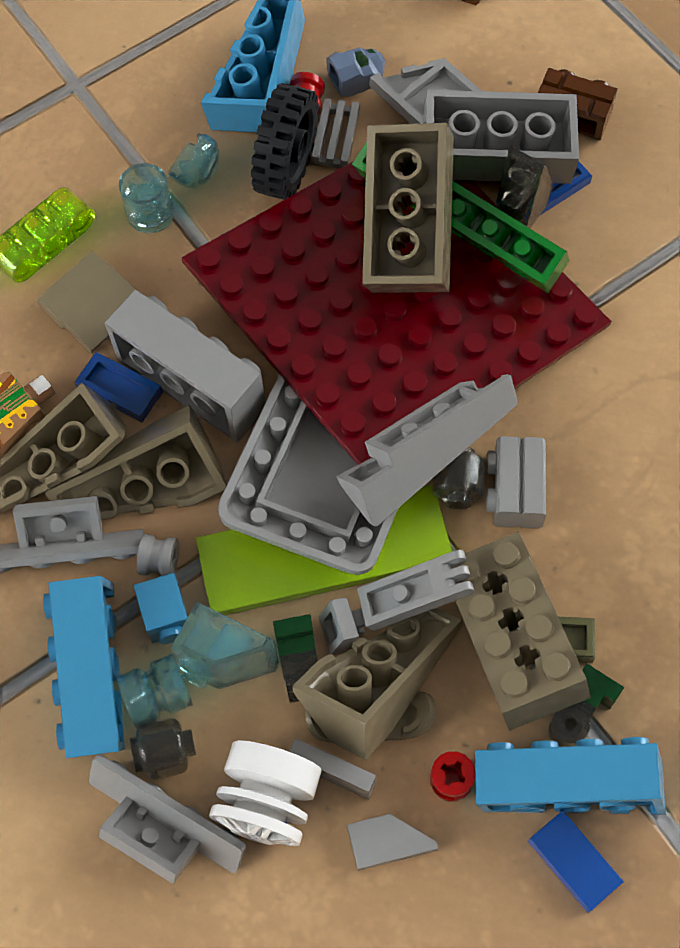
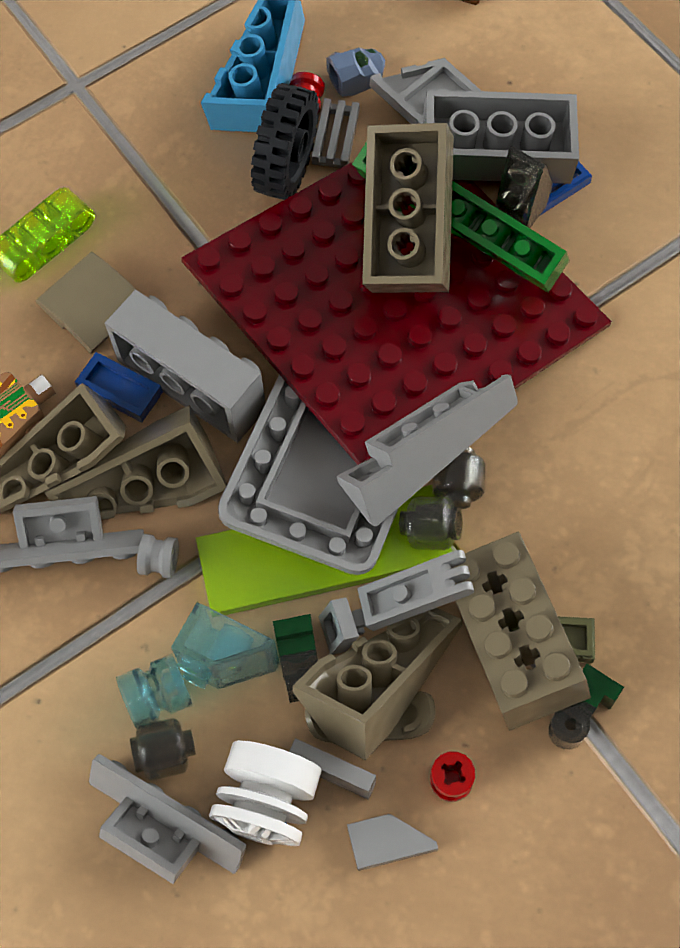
(85, 666): dark azure wedge -> none
(146, 197): clear light blue wheel -> none
(161, 608): dark azure brick -> none
(196, 162): clear light blue hair -> none
(431, 523): none -> clear smoke head
(518, 482): light grey brick -> none
(570, 777): dark azure wedge -> none
(575, 861): blue tile -> none
(594, 99): reddish brown brick -> none

